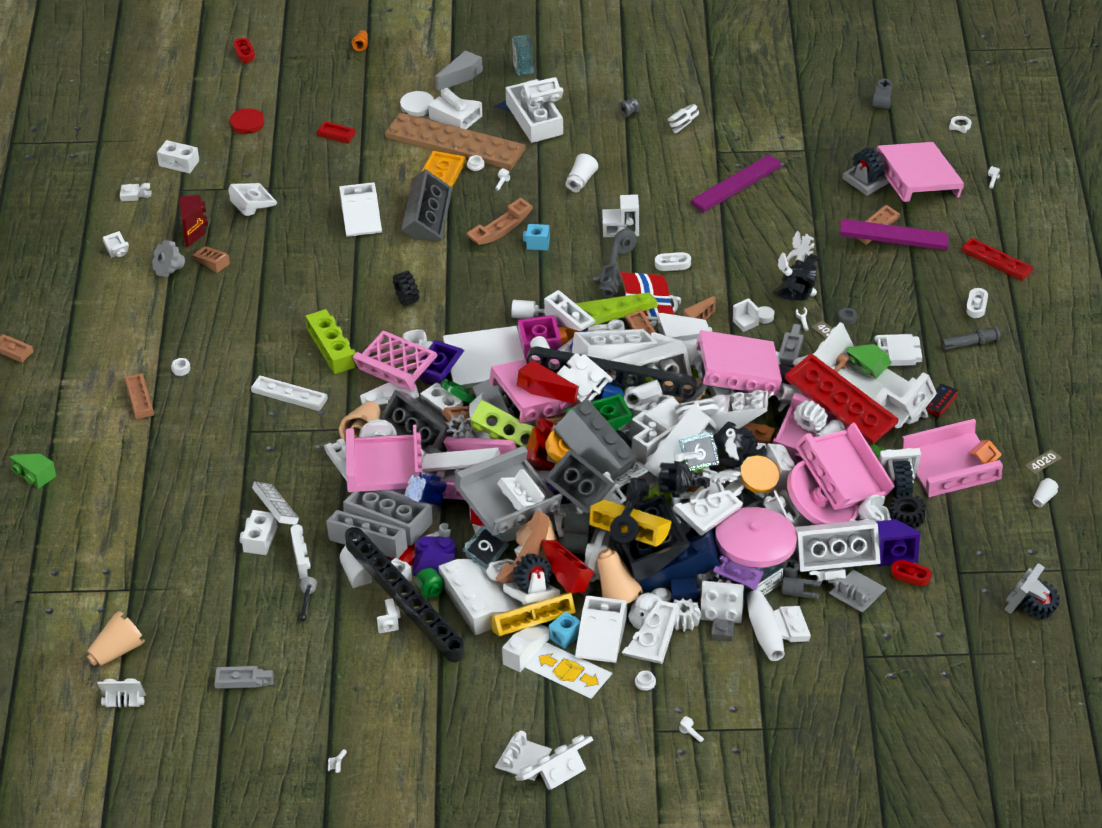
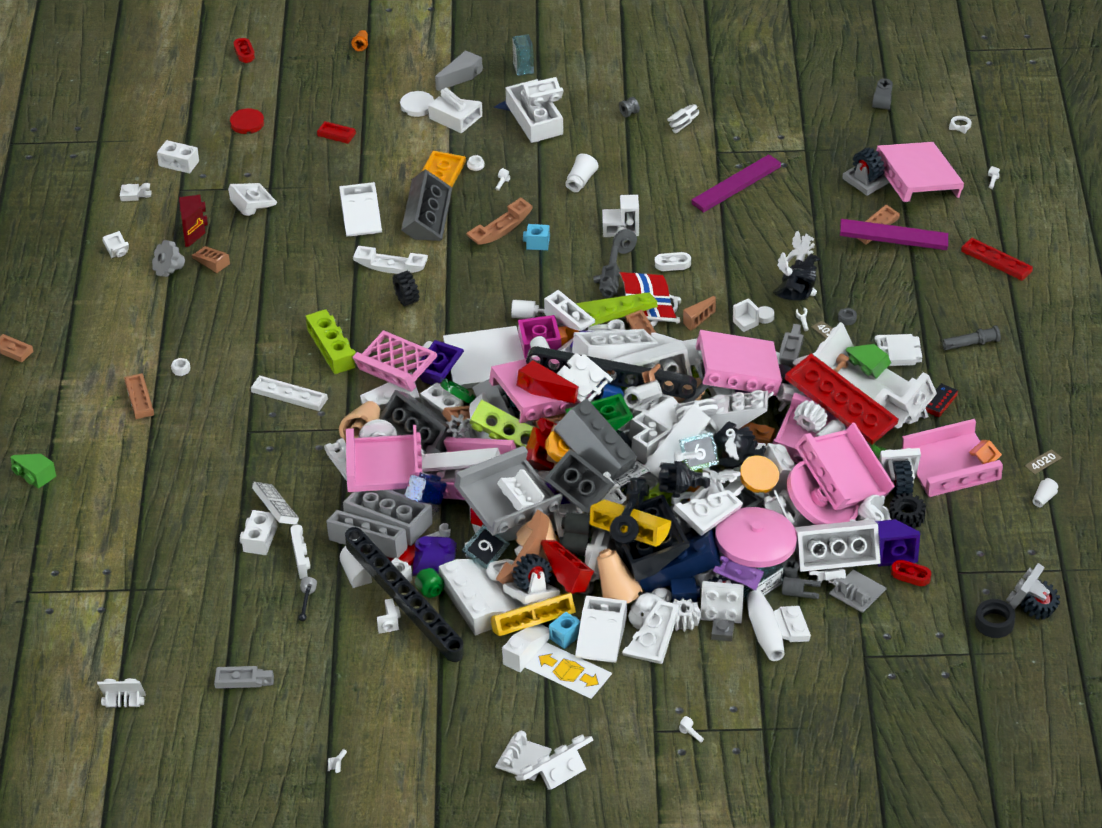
(114, 640): light nougat cone -> none
(390, 264): none -> white slope
(416, 336): white hair -> none
(454, 140): medium nougat piece -> none
(645, 680): white plate -> none
(649, 375): none -> nougat hand
(681, 327): white slope -> none
(977, 302): white plate -> none
(995, 630): none -> black tyre

